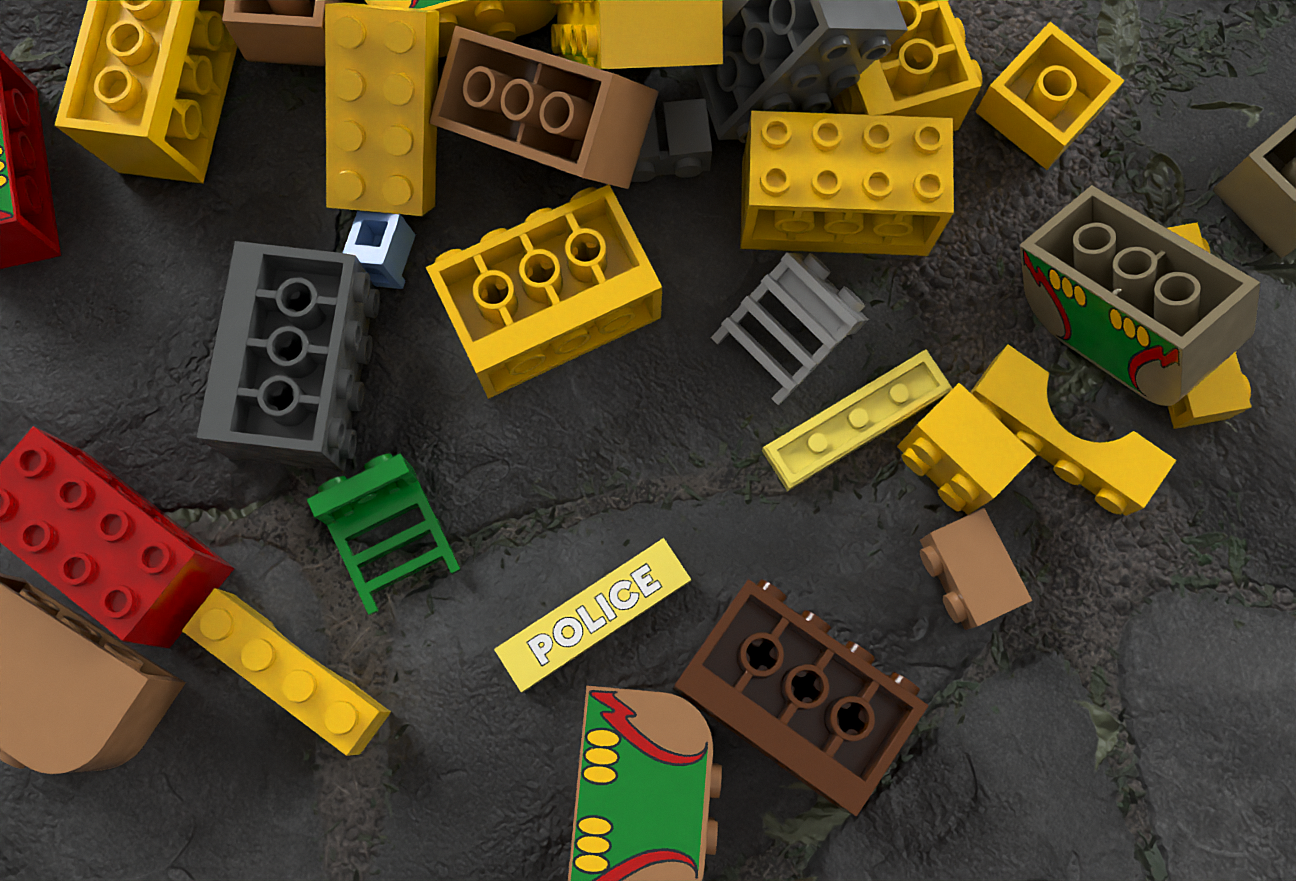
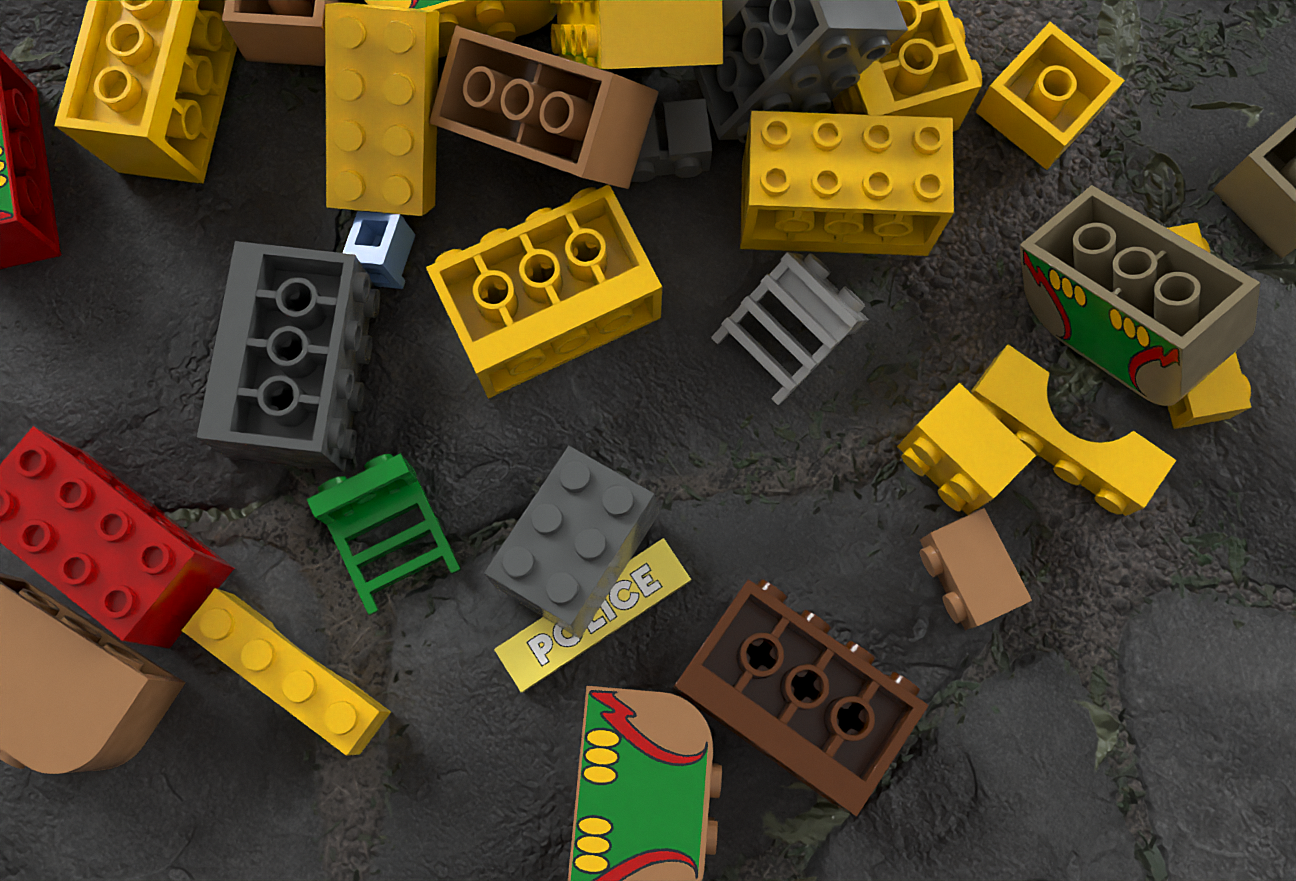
(573, 541): none -> dark grey brick
(856, 420): light yellow tile -> none

